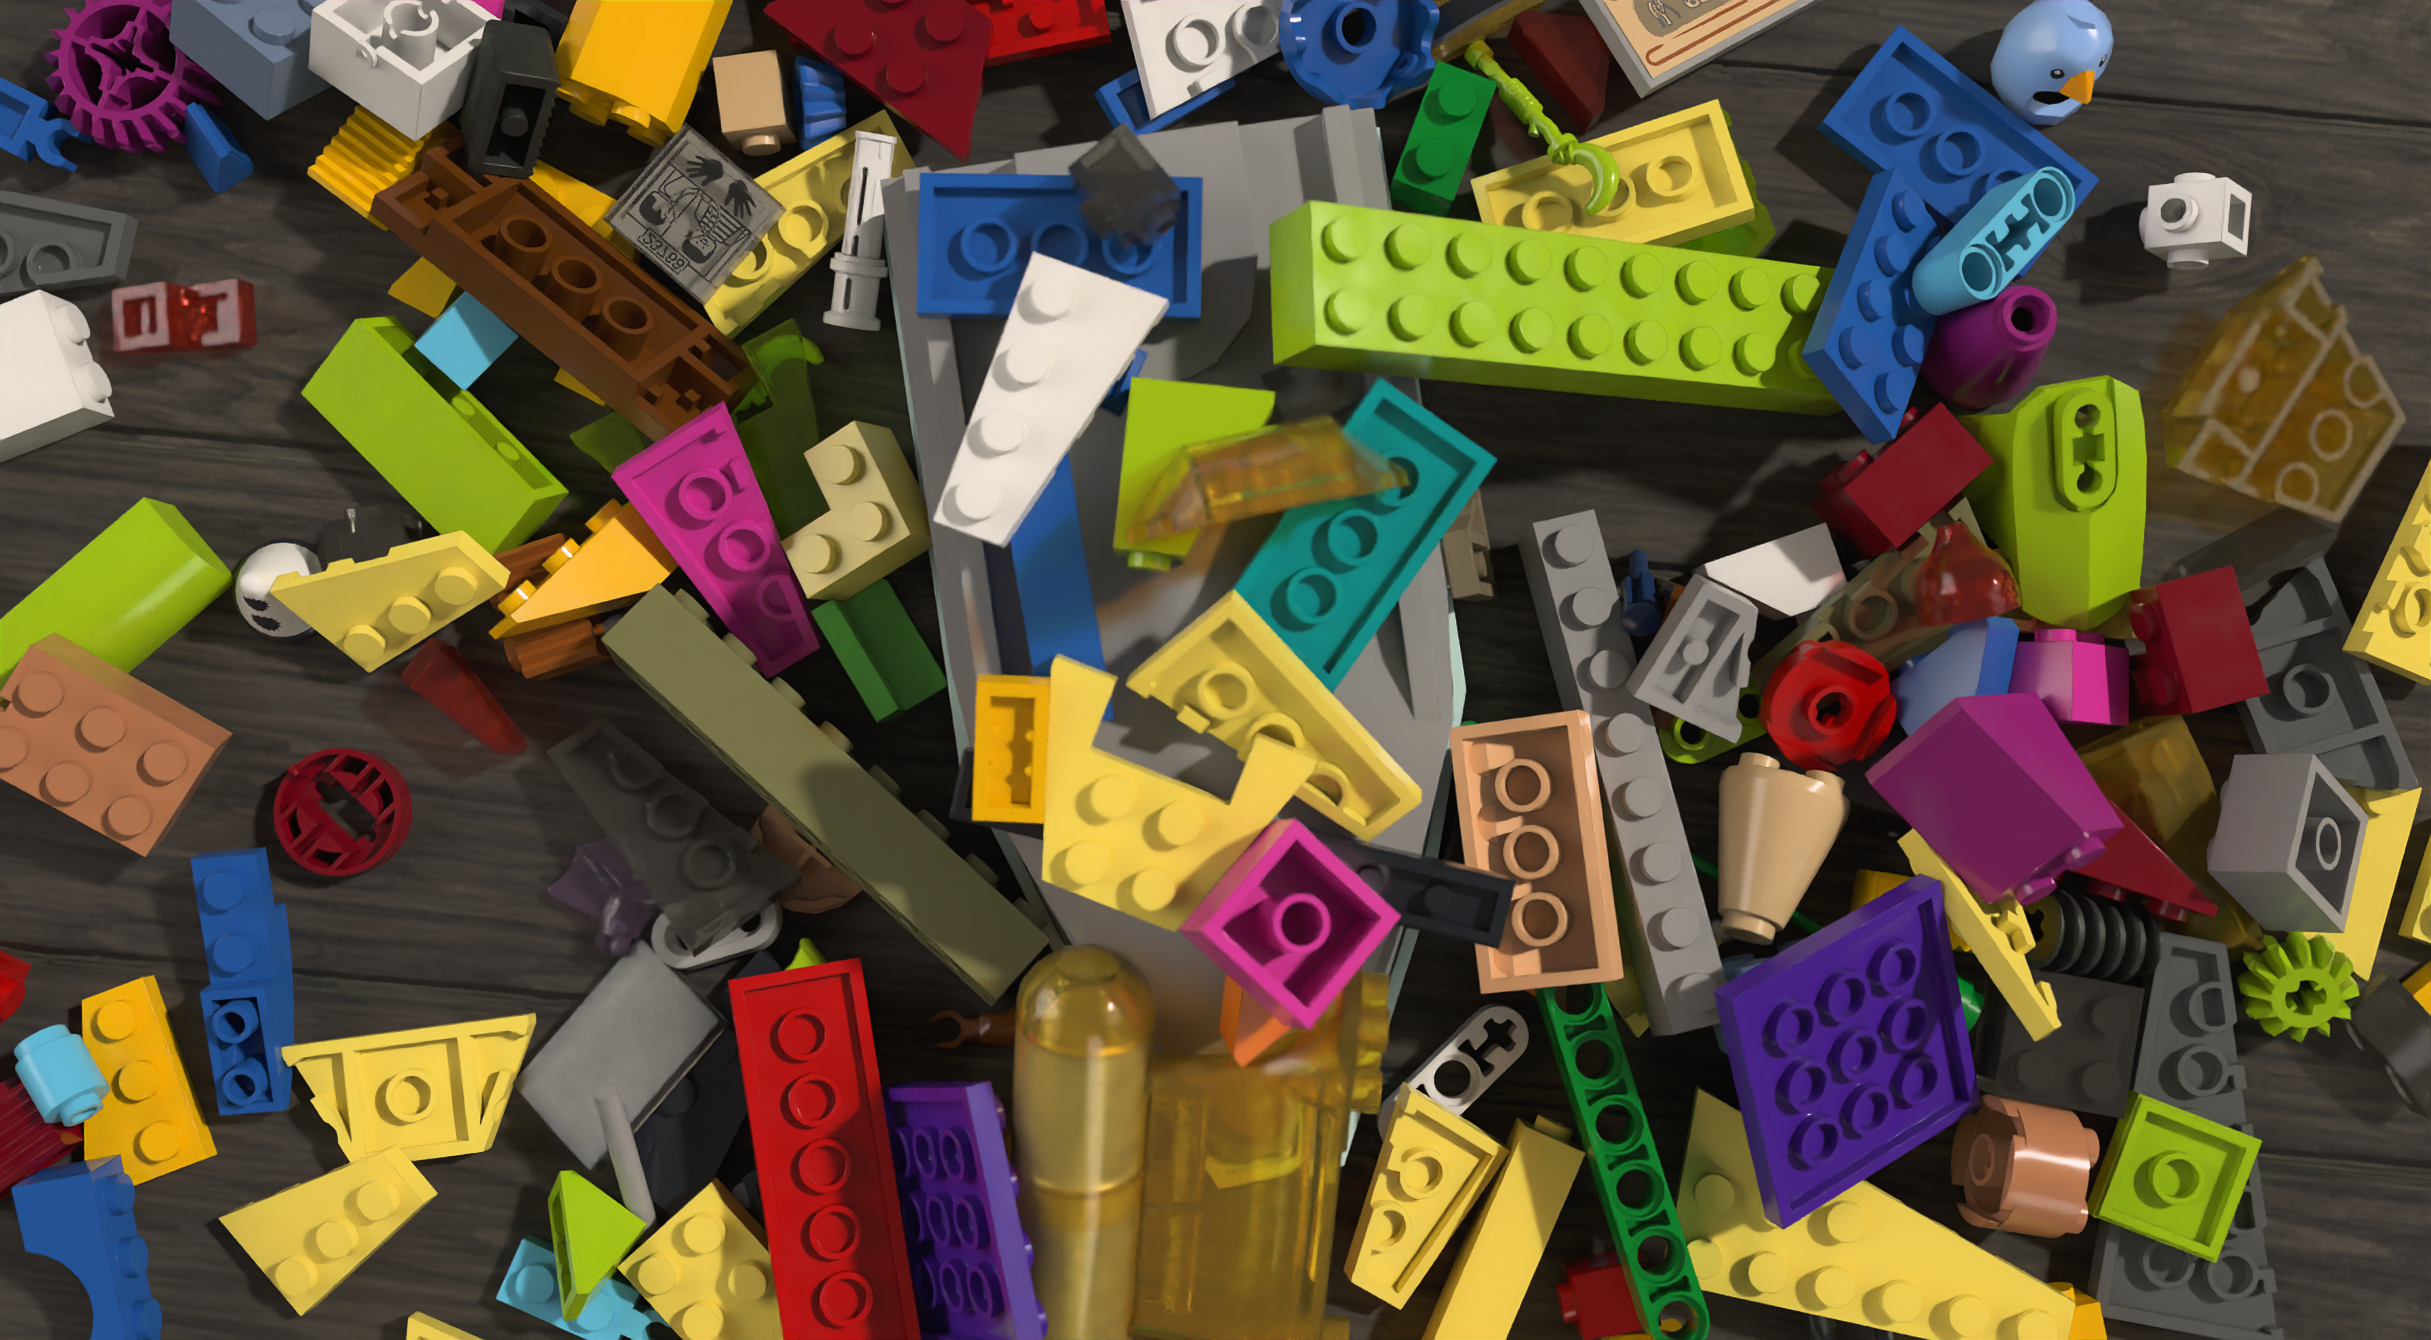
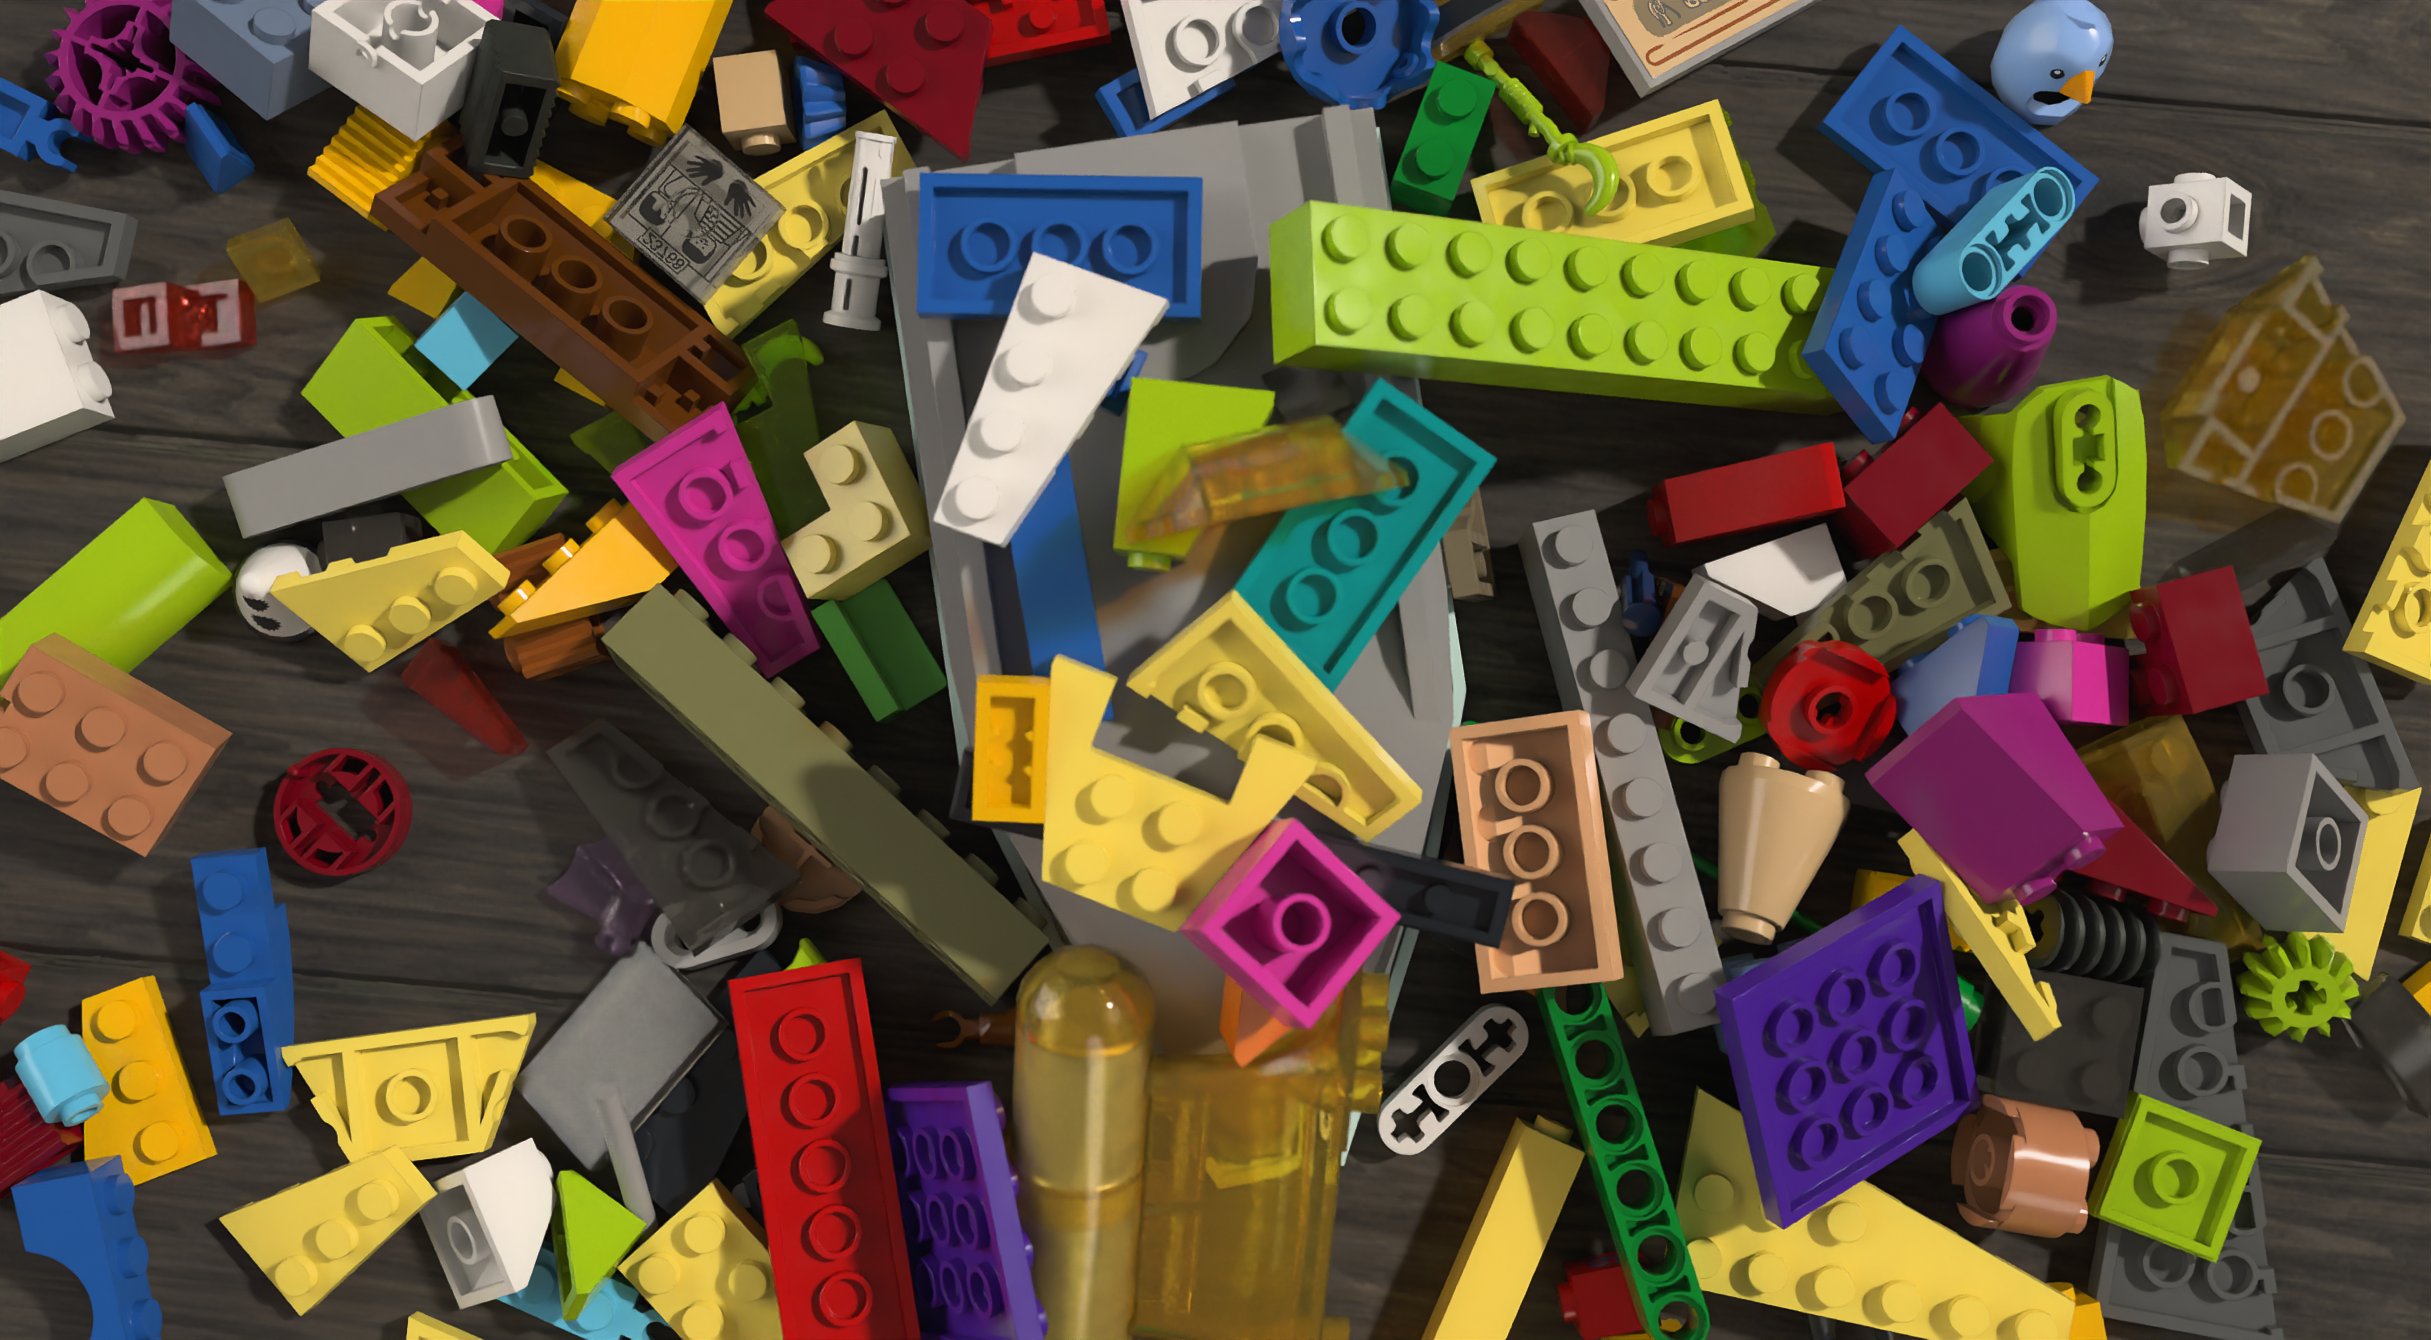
(273, 260): none -> clear yellow plate
(368, 467): none -> light grey beam
(491, 1222): none -> white slope
(1124, 190): clear smoke brick -> none
(1418, 1195): light yellow wing -> none
(1747, 497): none -> red slope
(1963, 580): clear red helmet -> none

